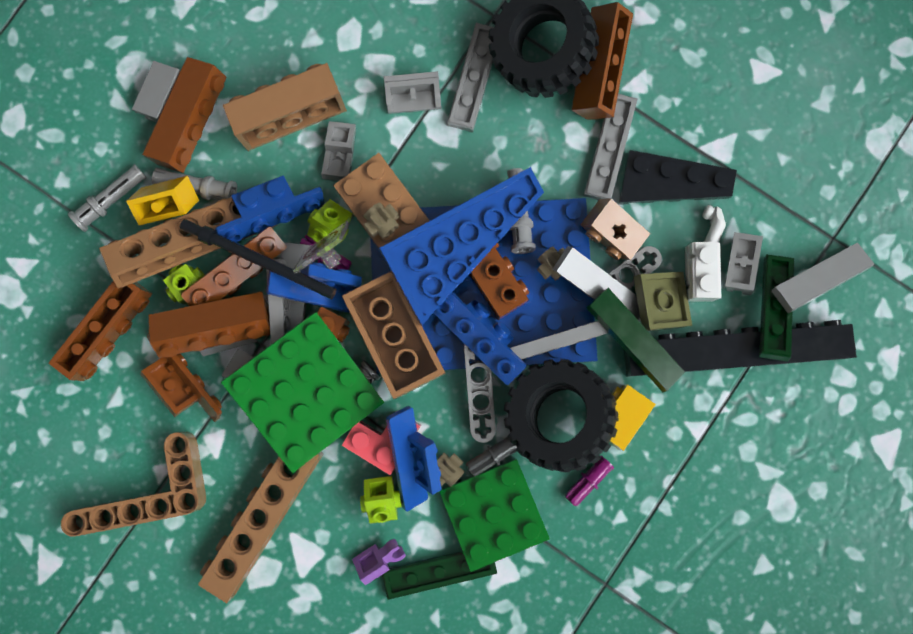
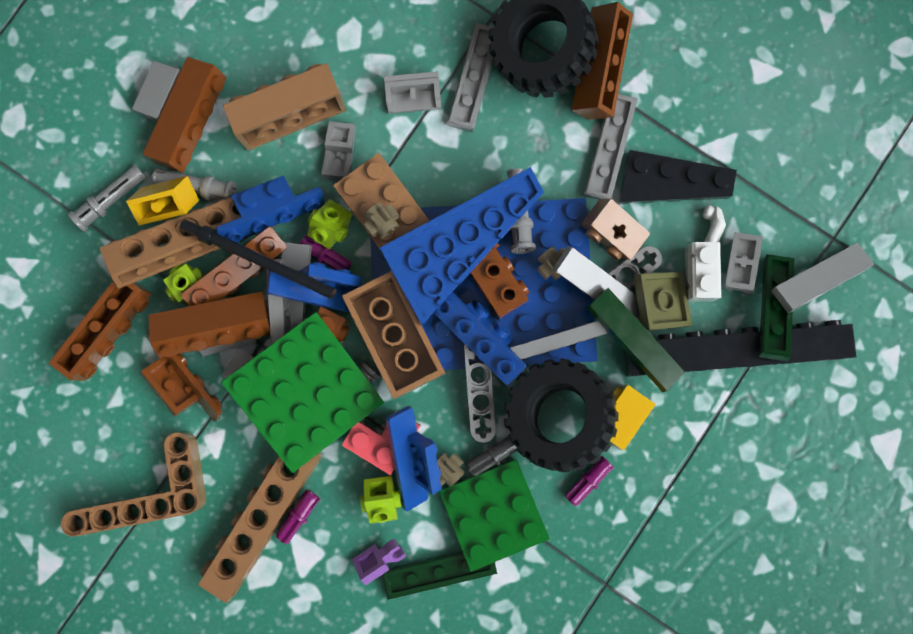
(297, 516): none -> magenta axle
(324, 249): clear piece -> none

